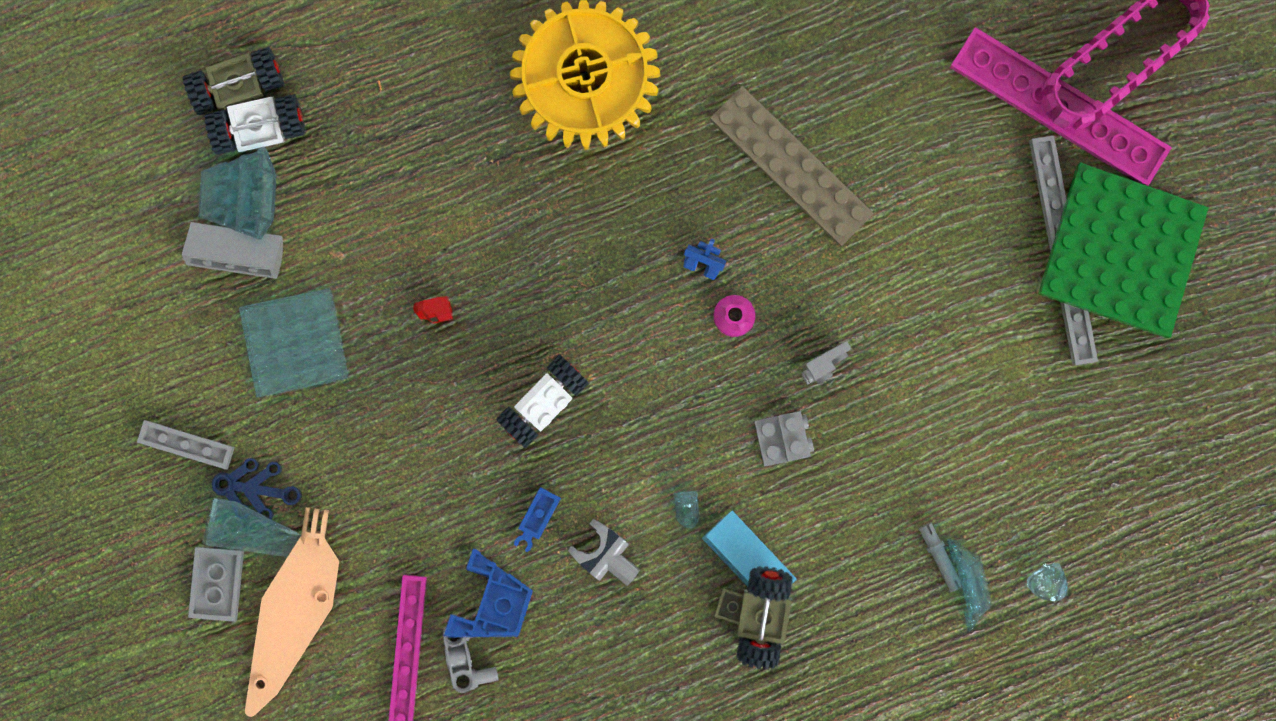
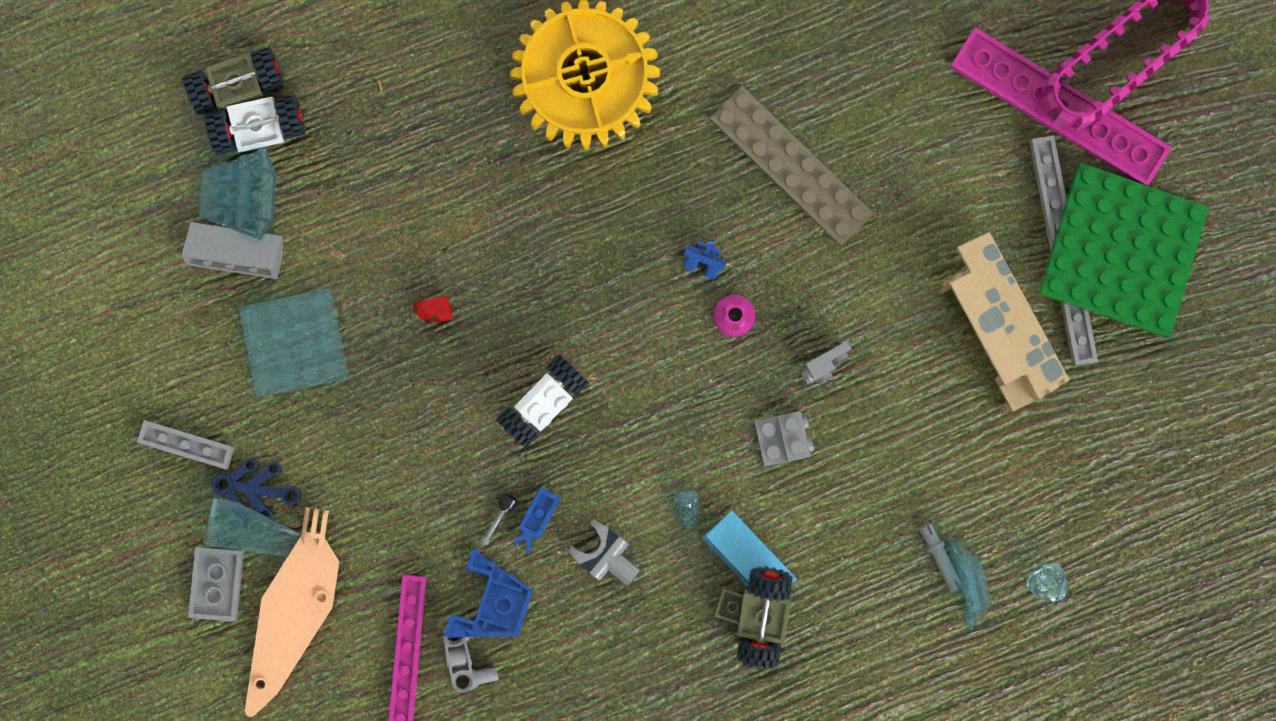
(507, 504): none -> hinge
(1005, 325): none -> tan panel

